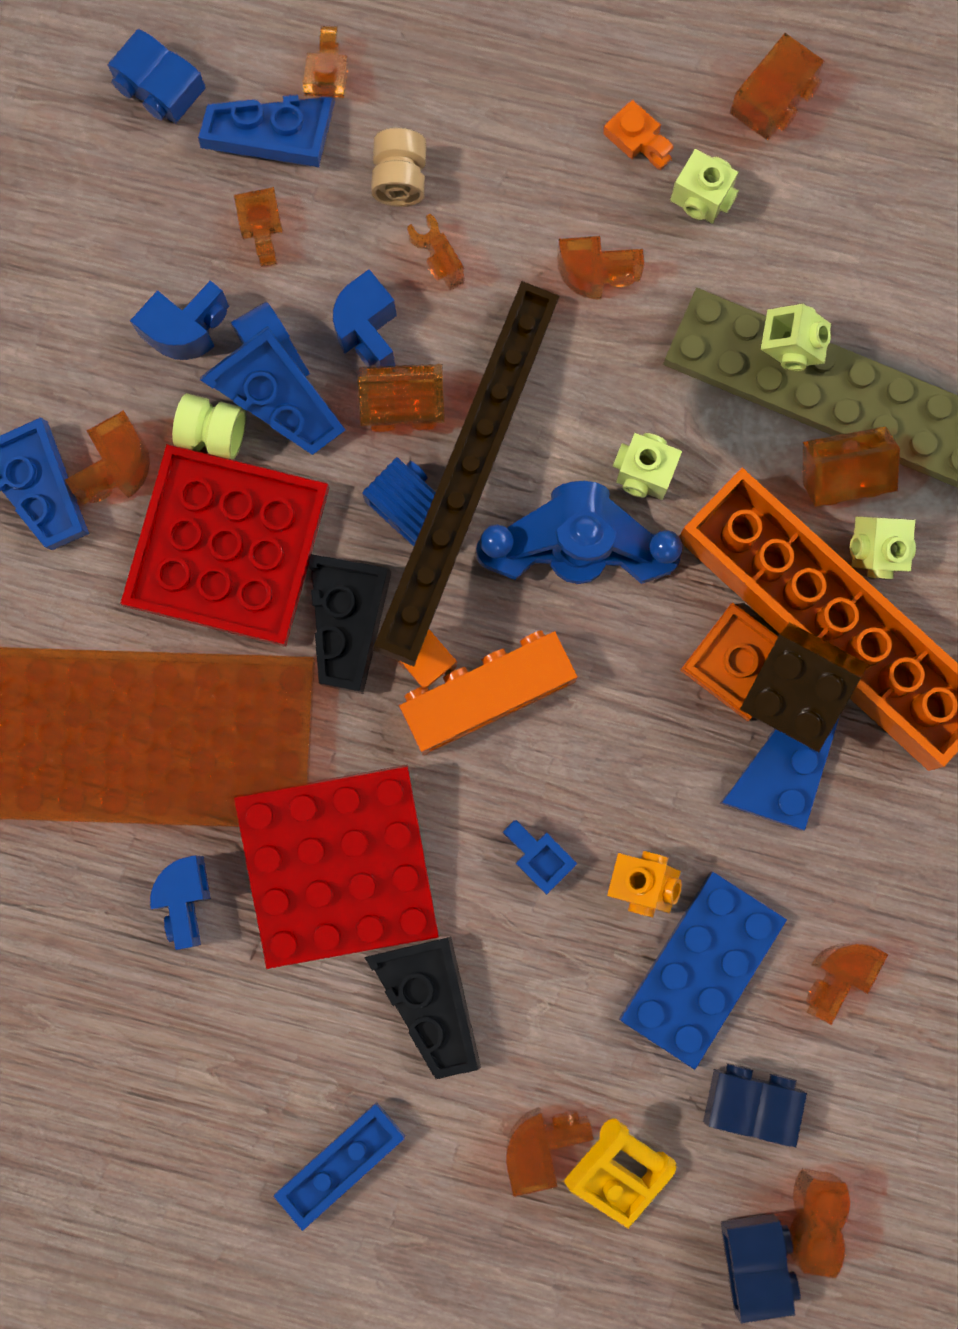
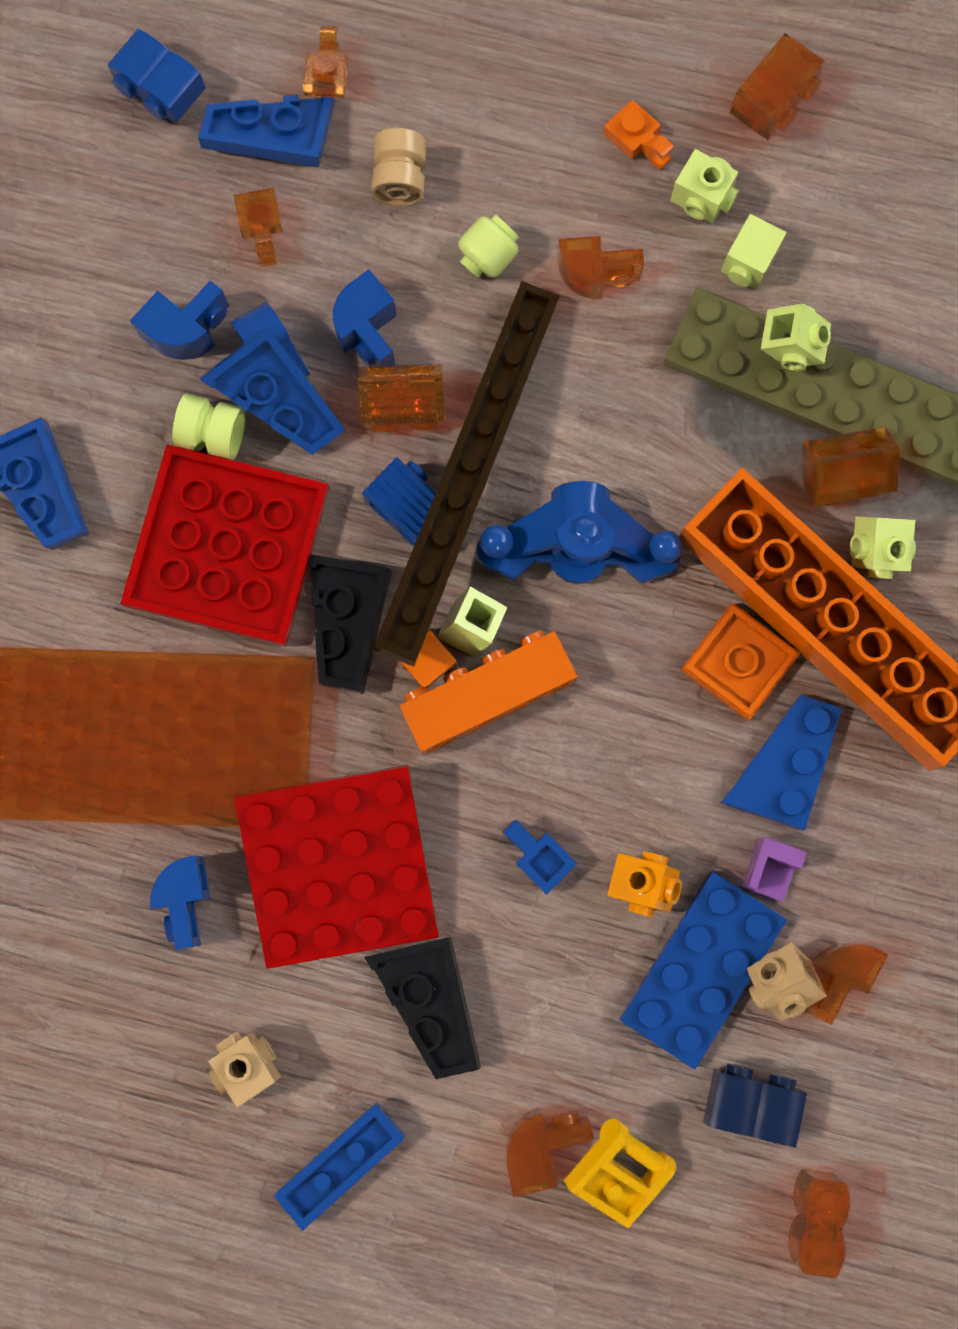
(123, 461): clear orange brick -> none
(231, 1078): none -> tan brick
(443, 259): clear orange plate -> none
(472, 622): none -> yellowish green brick
(488, 246): none -> yellowish green head
(646, 465): yellowish green brick -> none
(753, 252): none -> yellowish green brick
(759, 1268): dark blue brick -> none
(772, 868): none -> medium lavender panel
(785, 983): none -> tan brick
(803, 686): dark brown brick -> none

